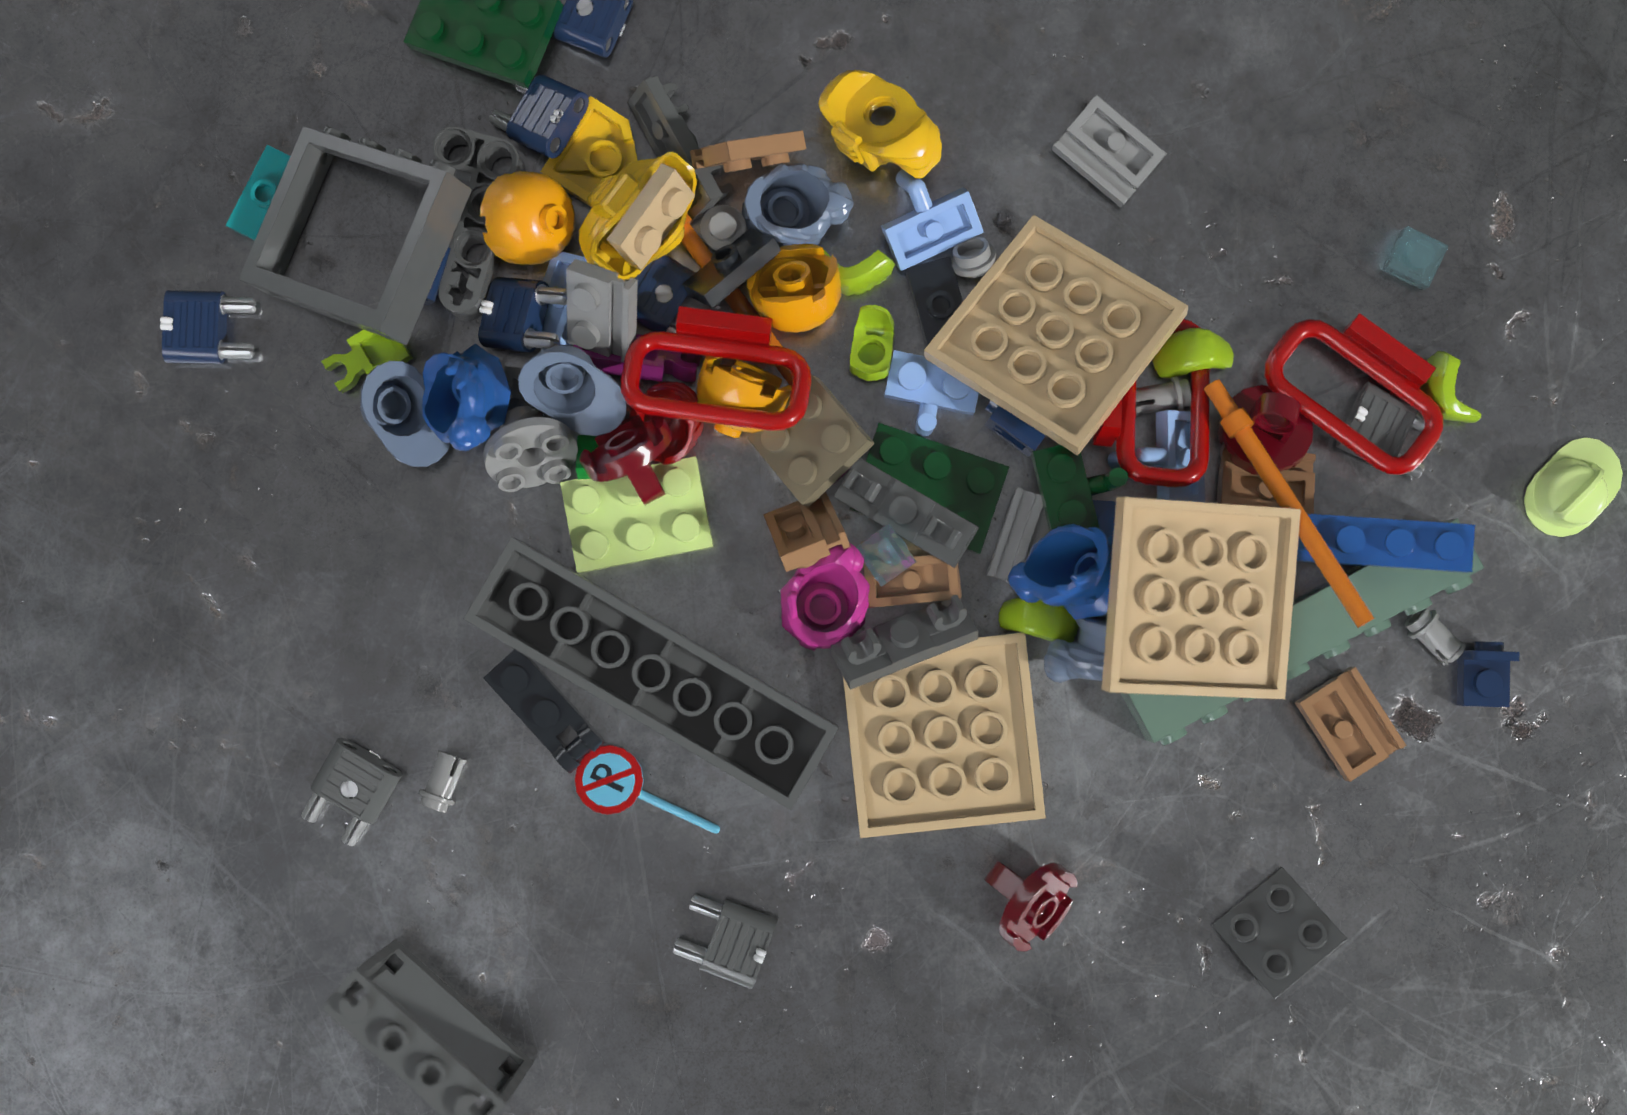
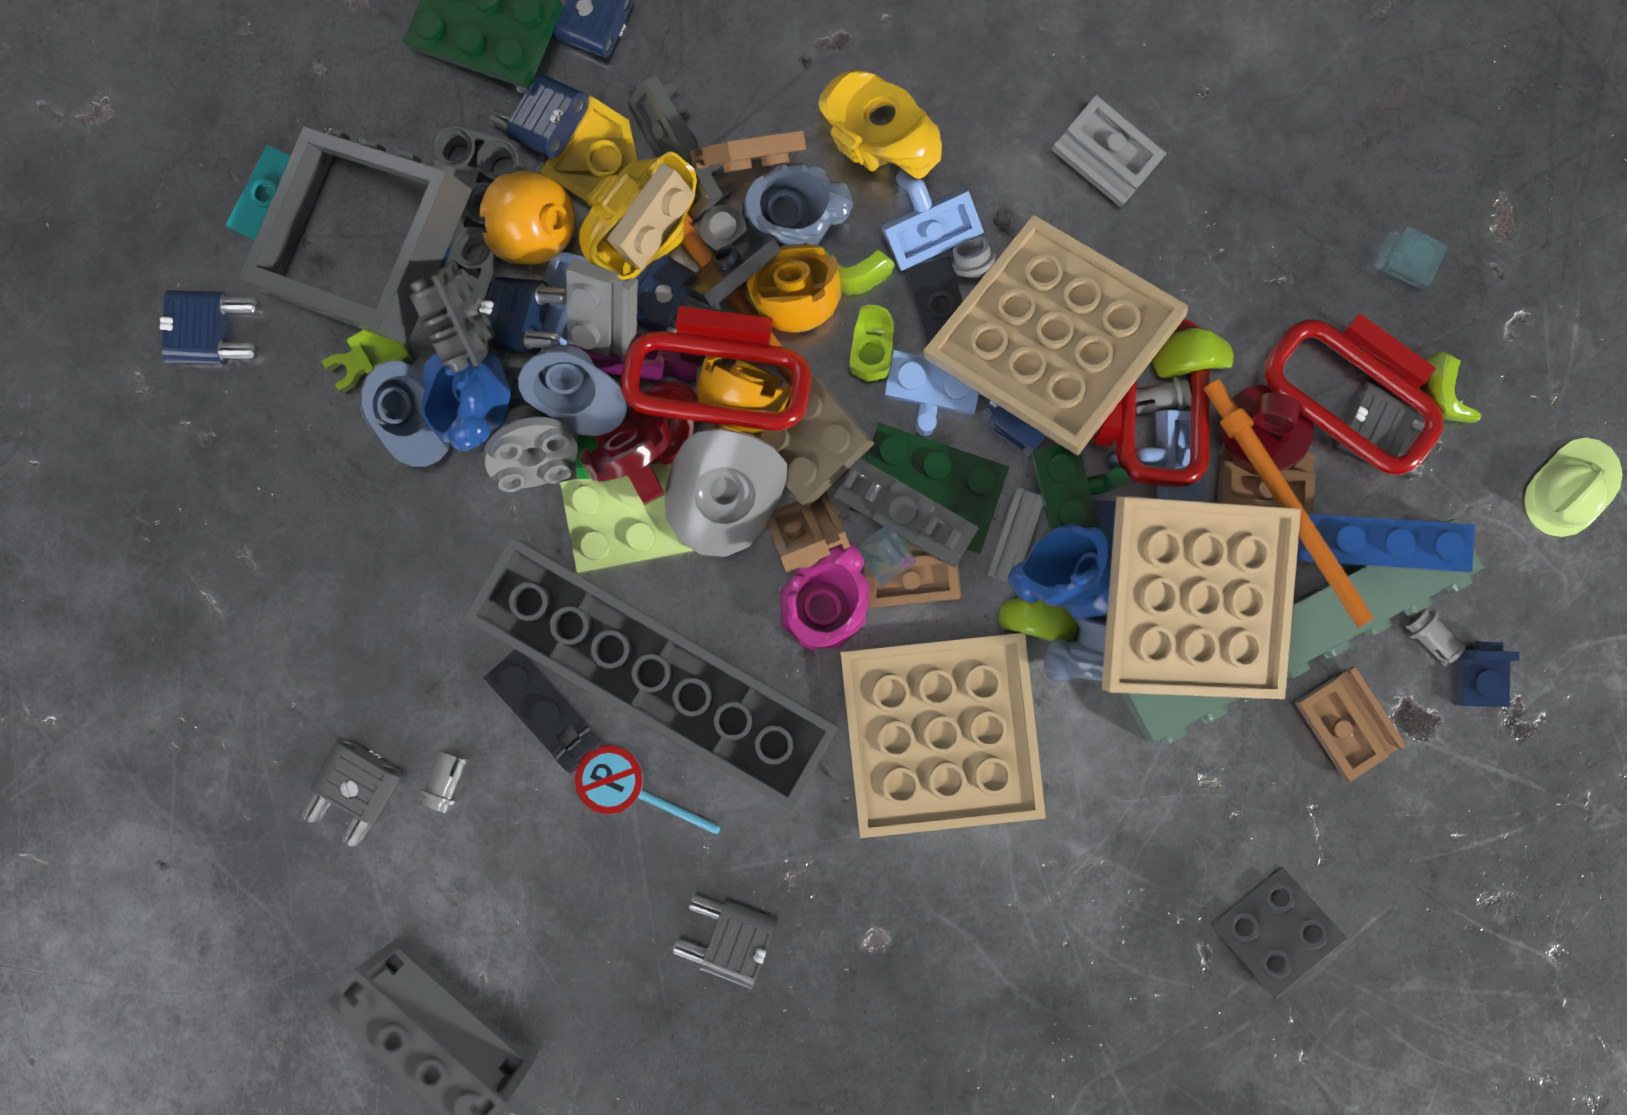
(454, 290): none -> dark grey hinge
(723, 490): none -> light grey hat
(904, 642): dark grey plate -> none
(1034, 904): dark red tile -> none

